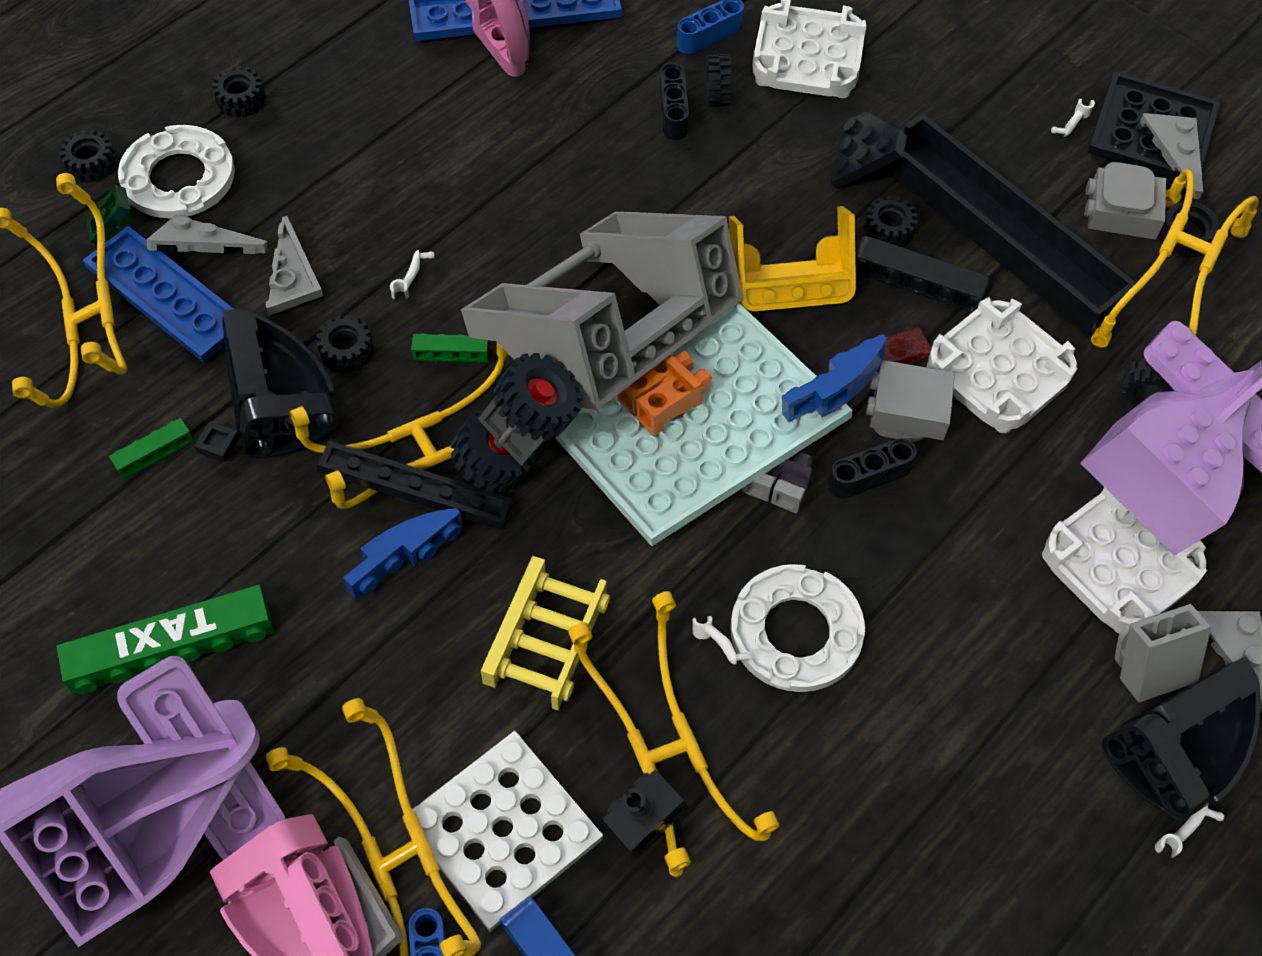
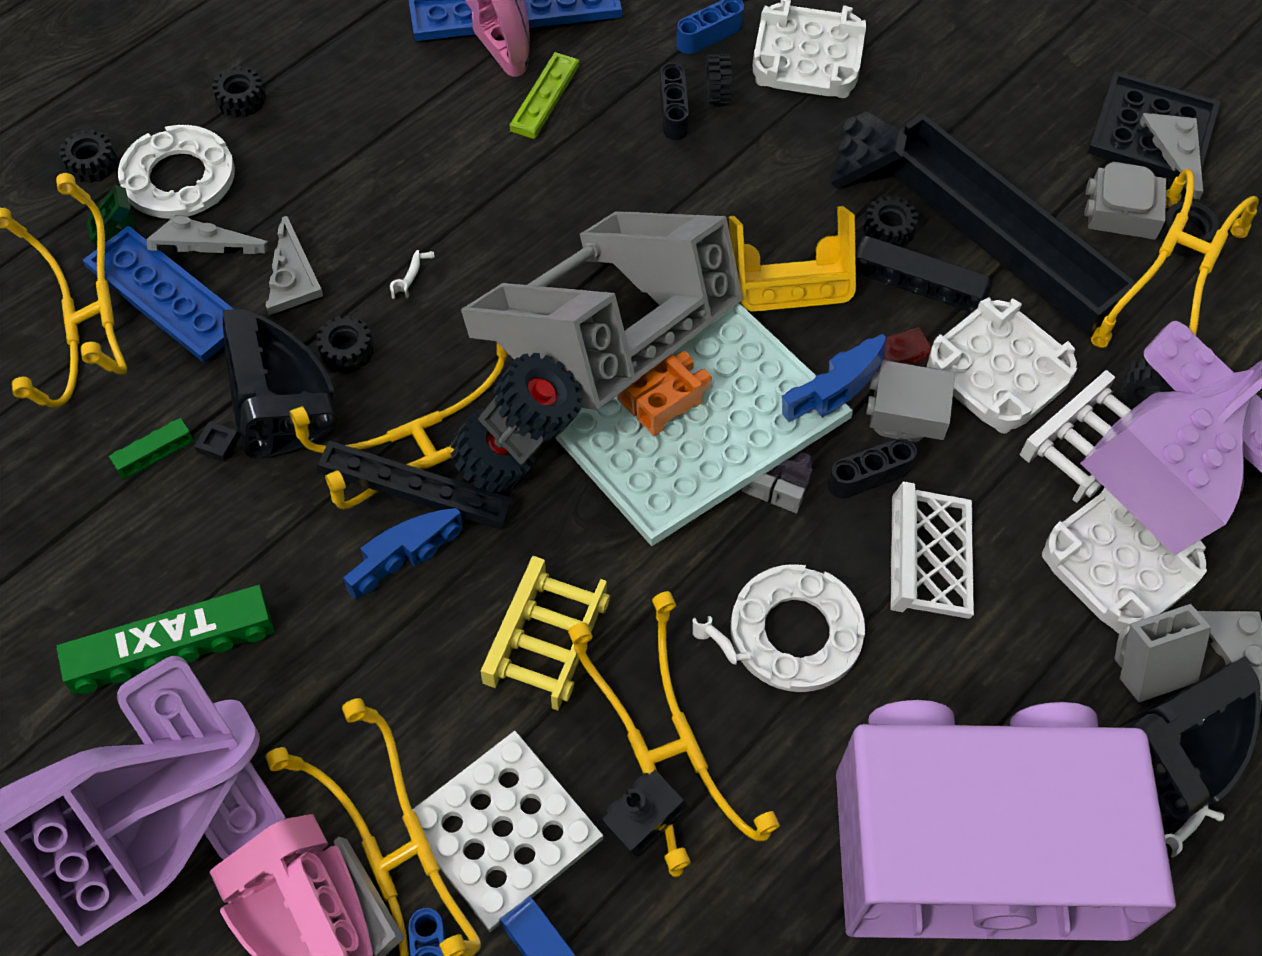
(449, 348): green piece -> none
(544, 95): none -> lime tile
(904, 552): none -> white fence
(1000, 827): none -> lavender piece
(1062, 426): none -> white fence
(1080, 112): white piece -> none

